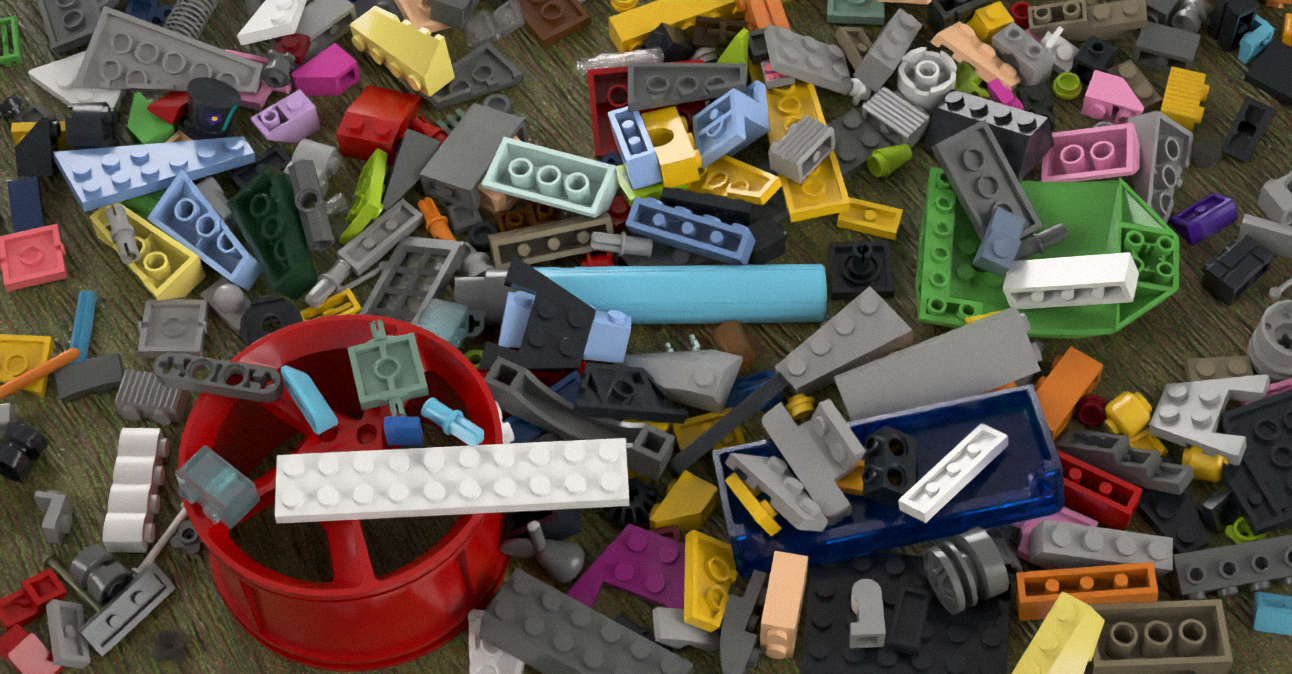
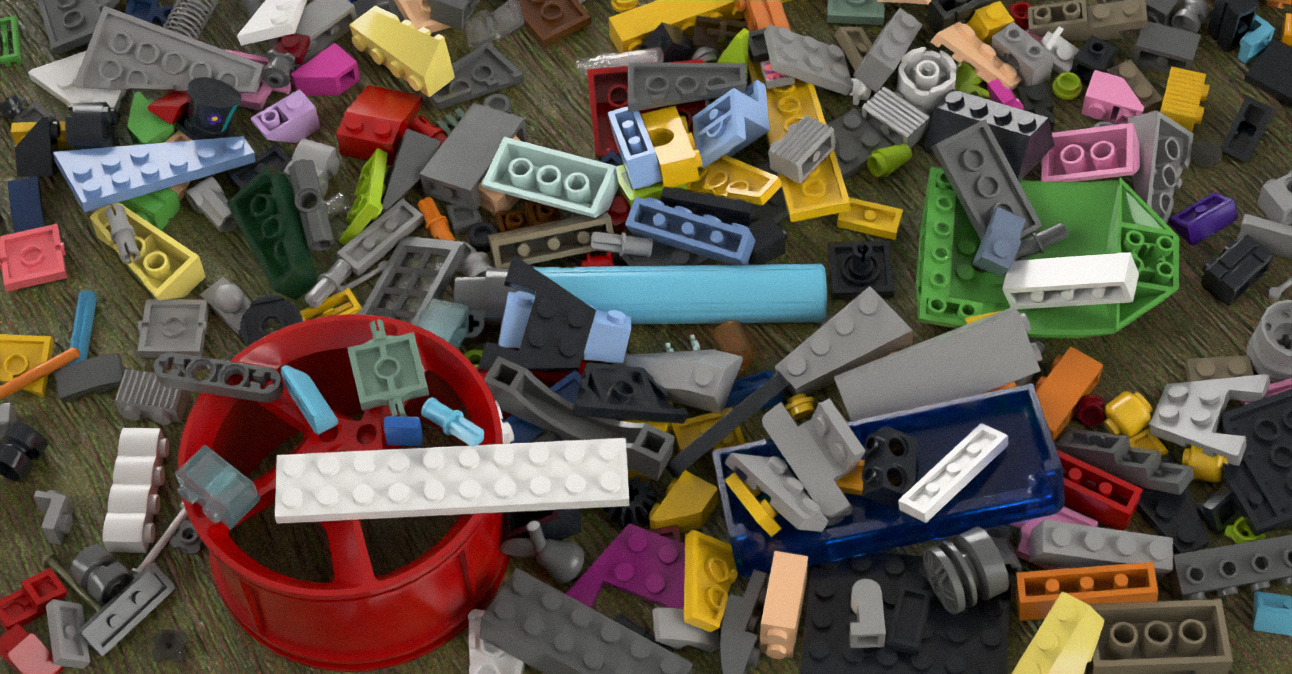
(197, 226): light blue wedge -> none

